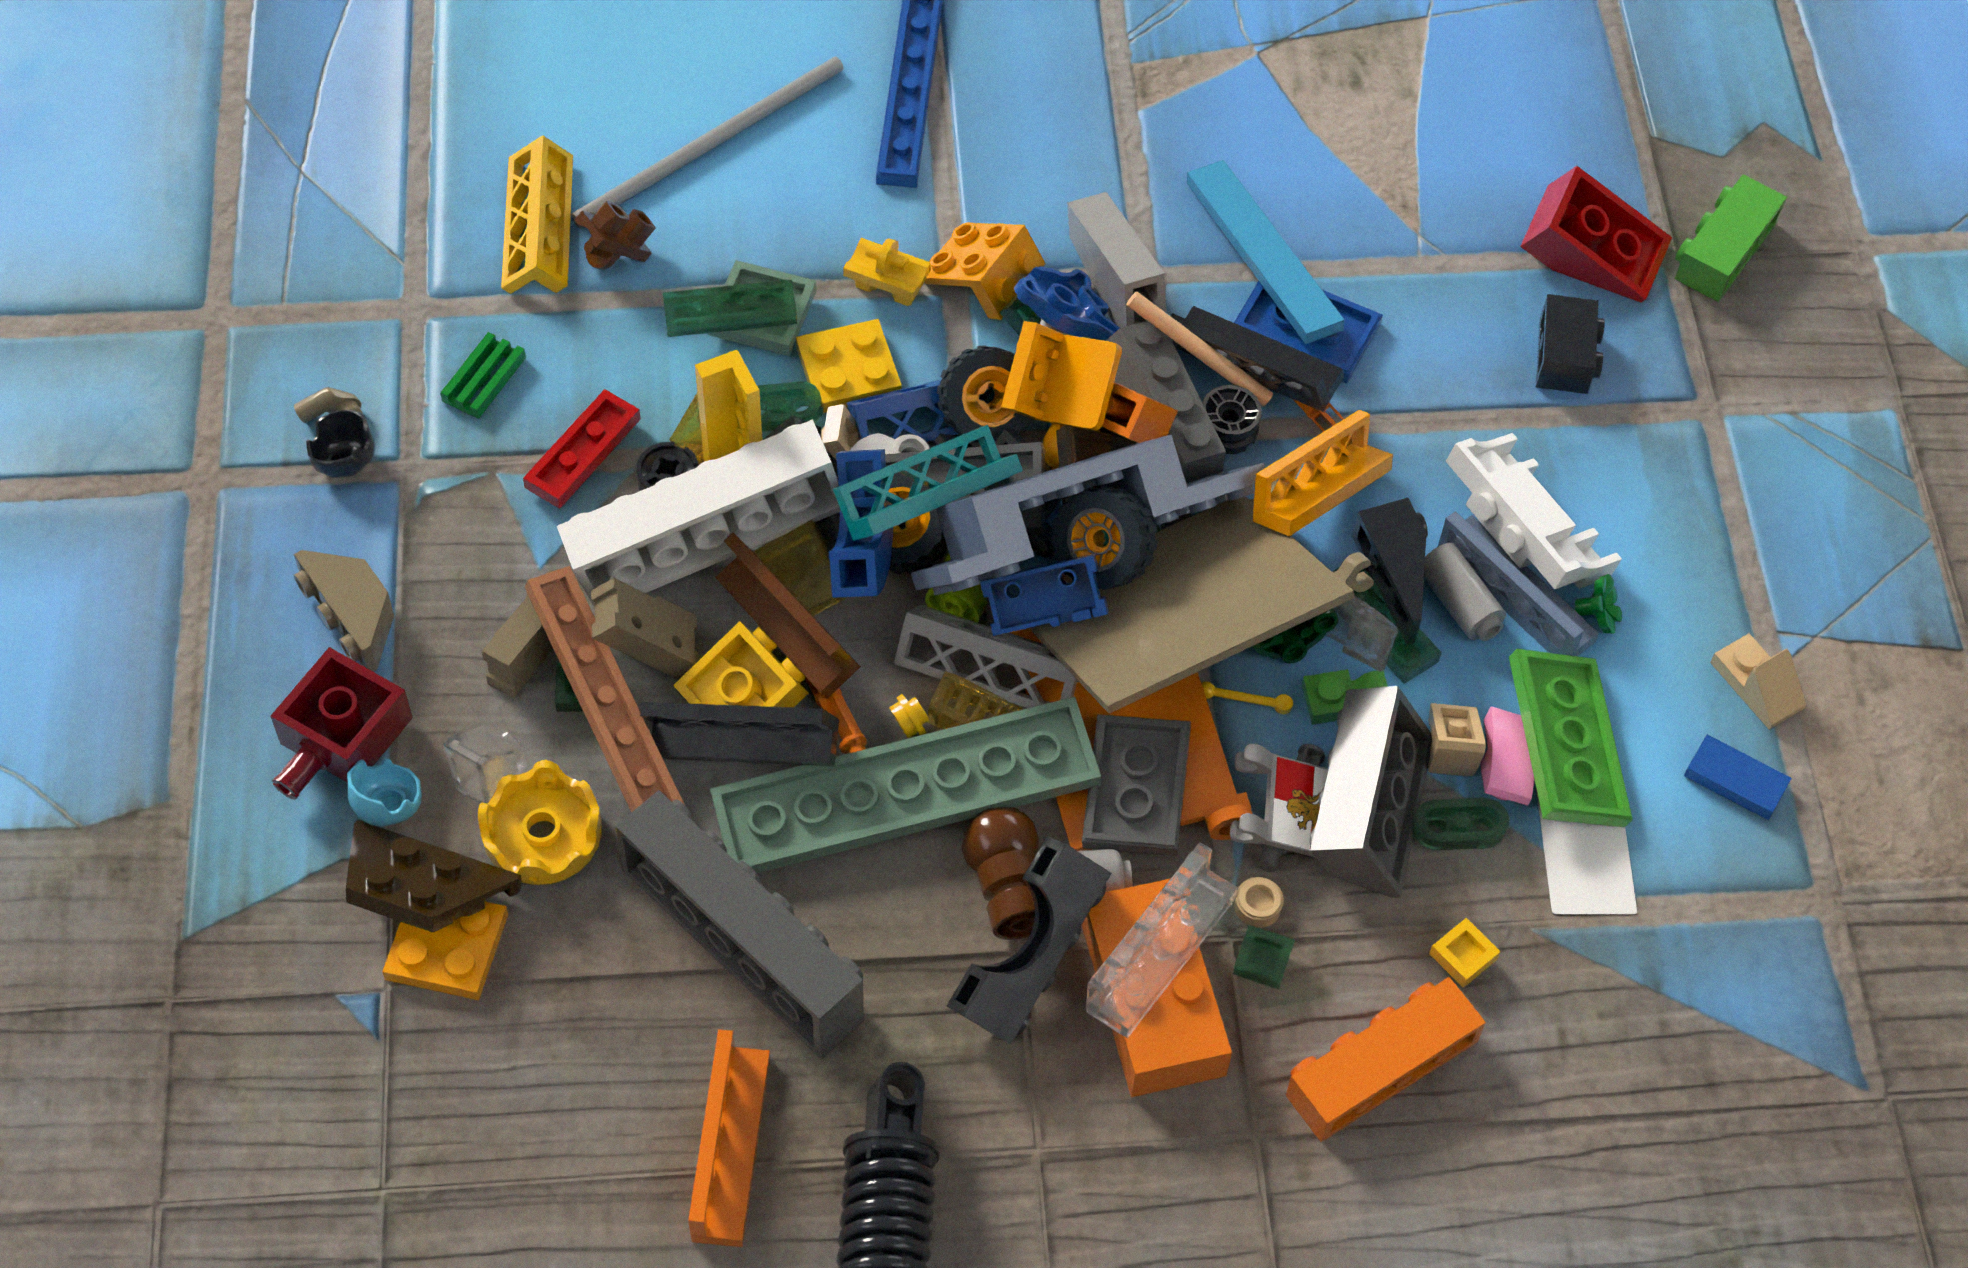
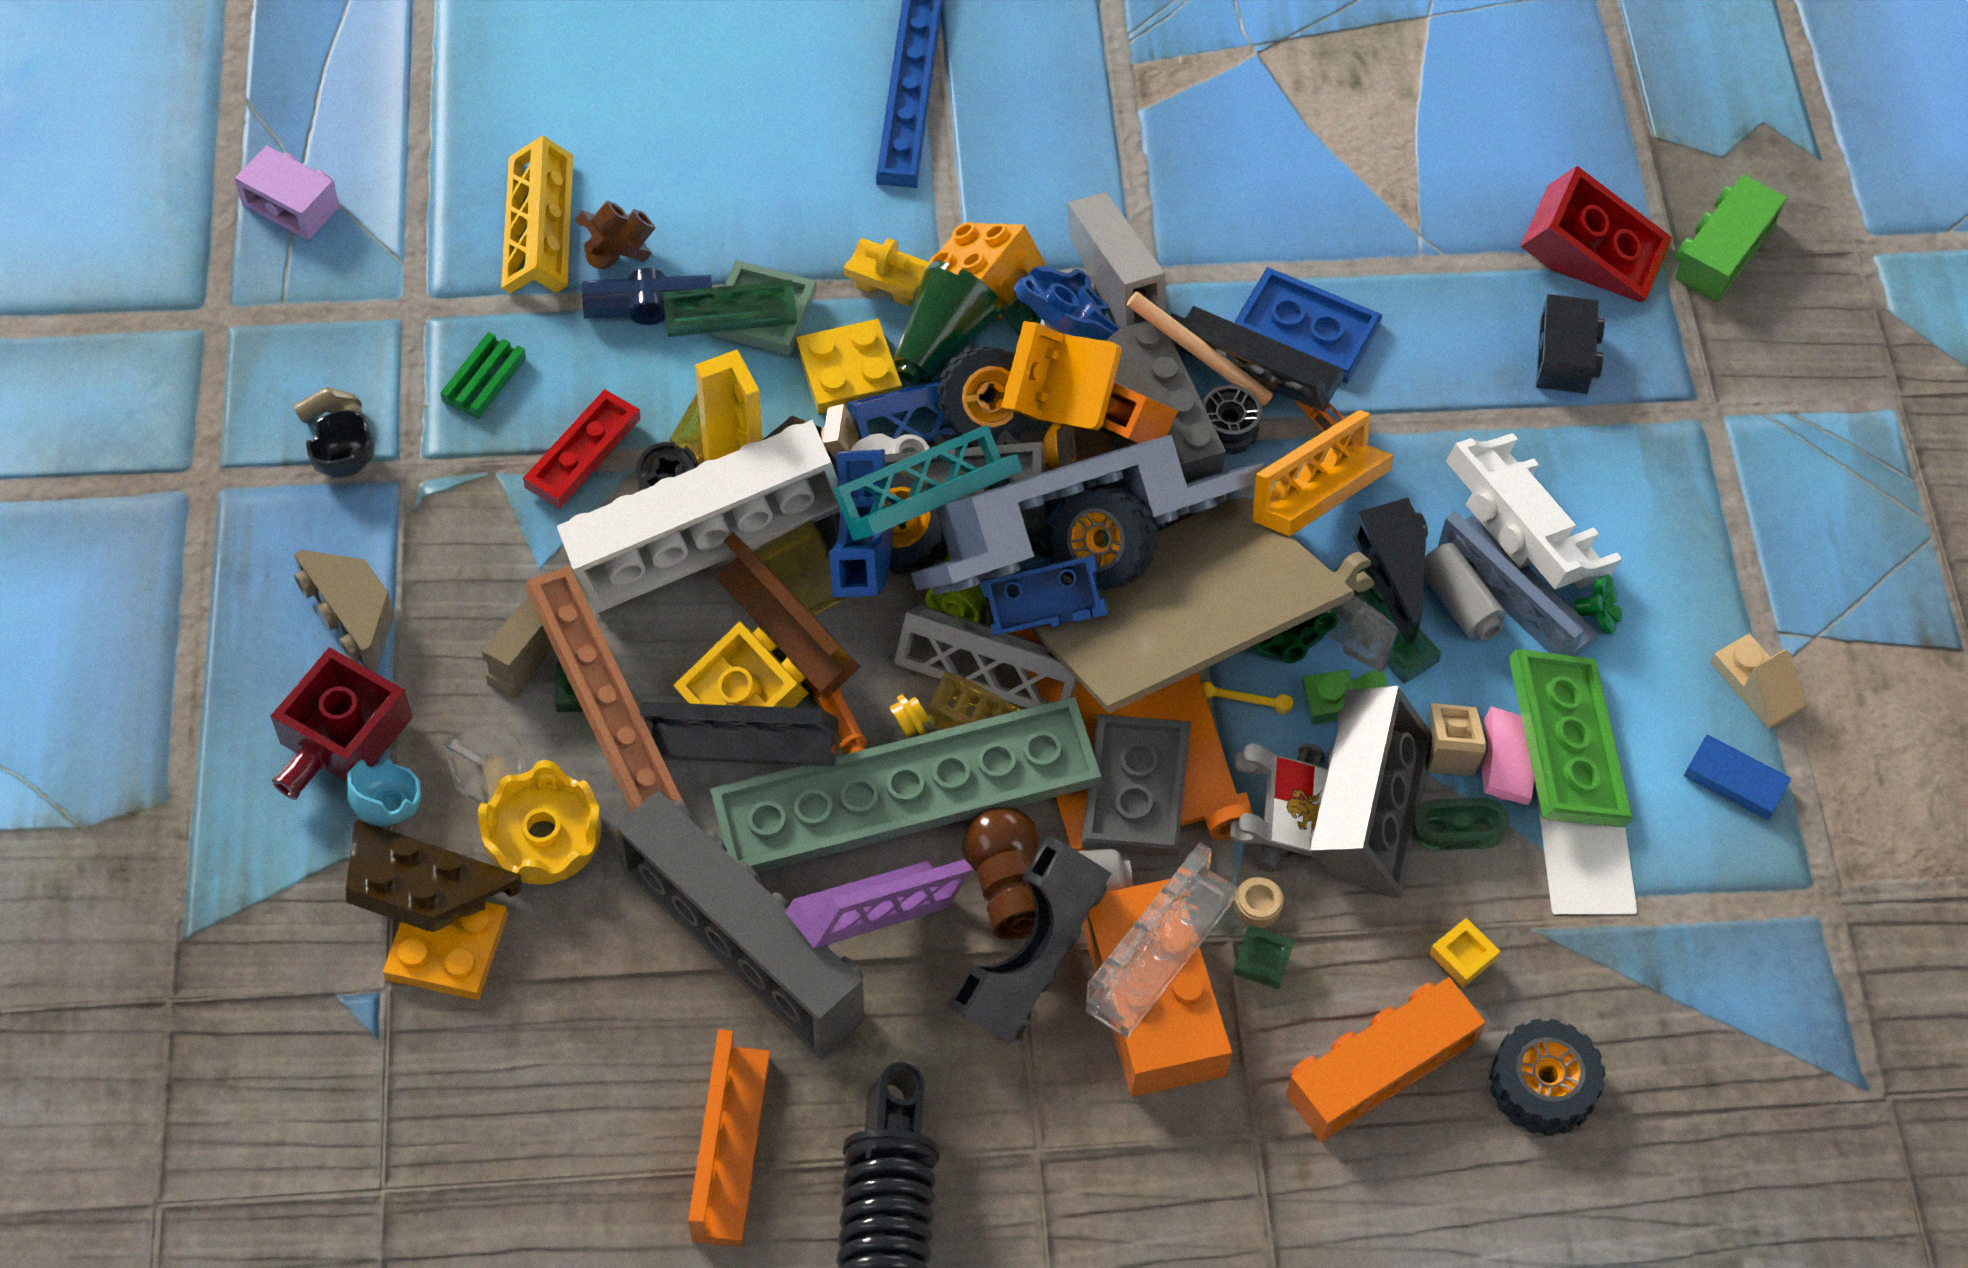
(287, 192): none -> lavender brick
(636, 297): none -> dark blue piece
(645, 627): dark tan piece -> none
(715, 136): light grey piece -> none
(784, 399): clear green plate -> none
(877, 901): none -> medium lavender fence
(943, 321): none -> dark green cone
(1265, 252): dark azure tile -> none
(1572, 1067): none -> black wheel

